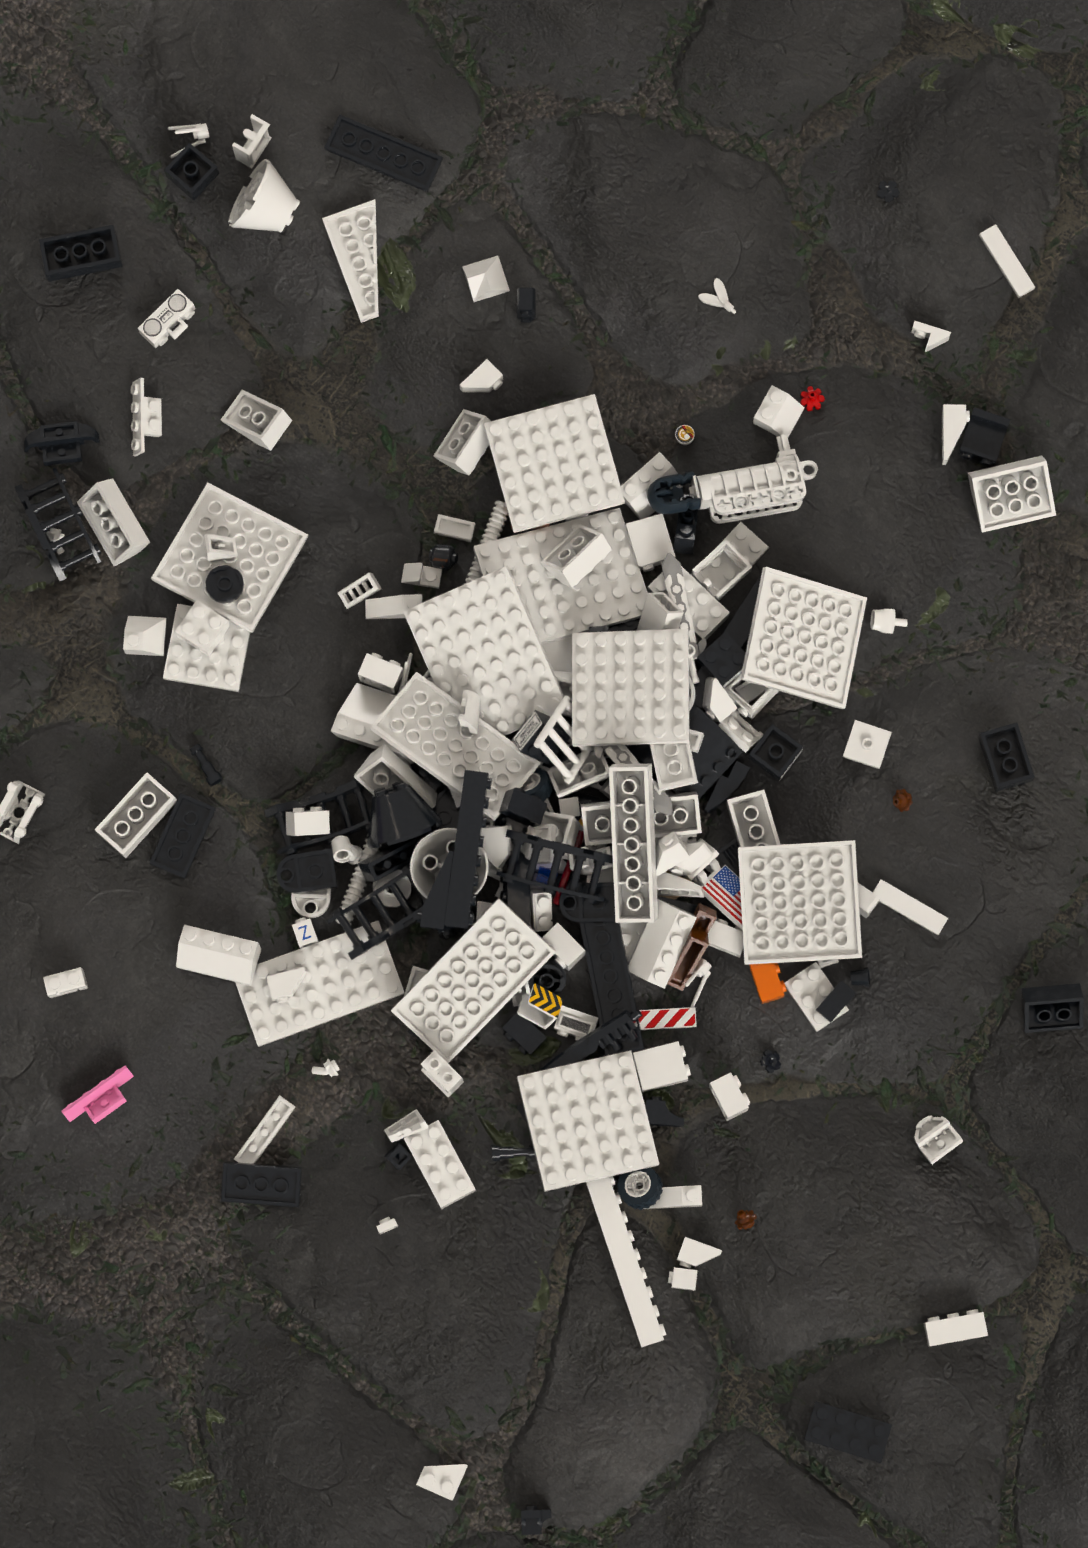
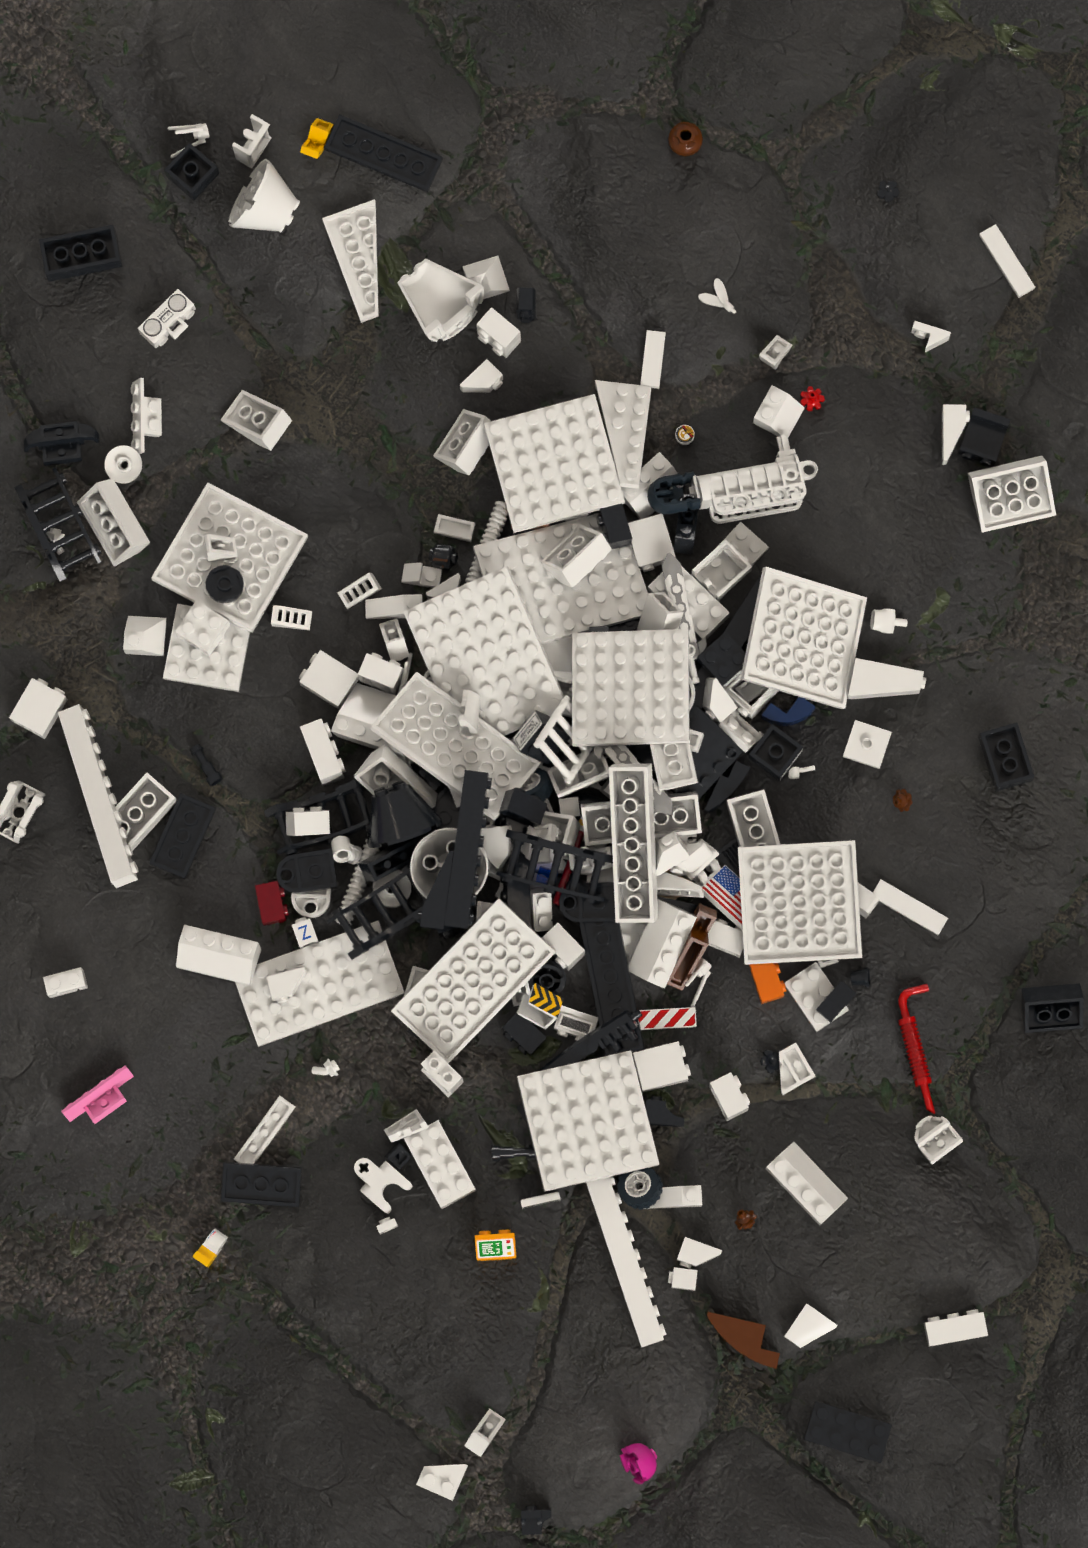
(38, 707): none -> white brick
(98, 796): none -> white brick
(114, 462): none -> white dish
(210, 1248): none -> leg
(271, 903): none -> dark red brick
(274, 620): none -> white slope
(317, 138): none -> yellow slope
(323, 751): none -> white brick
(328, 679): none -> white brick
(377, 1179): none -> white piece
(394, 640): none -> white slope
(441, 299): none -> white cone
(444, 587): none -> white slope
(484, 1432): none -> white slope
(495, 1246): none -> slope
(498, 333): none -> white brick
(538, 1200): none -> white tile
(614, 526): none -> black brick
(625, 419): none -> white wing
(639, 1461): none -> dark pink cylinder
(653, 358): none -> white tile
(683, 147): none -> reddish brown piece
(744, 1338): none -> reddish brown slope
(775, 352): none -> white slope
(793, 1069): none -> white wing
(794, 771): none -> white hand
(799, 711): none -> dark blue brick
(806, 1183): none -> white slope
(808, 1327): none -> white slope
(881, 680): none -> white slope
(914, 1046): none -> red piece

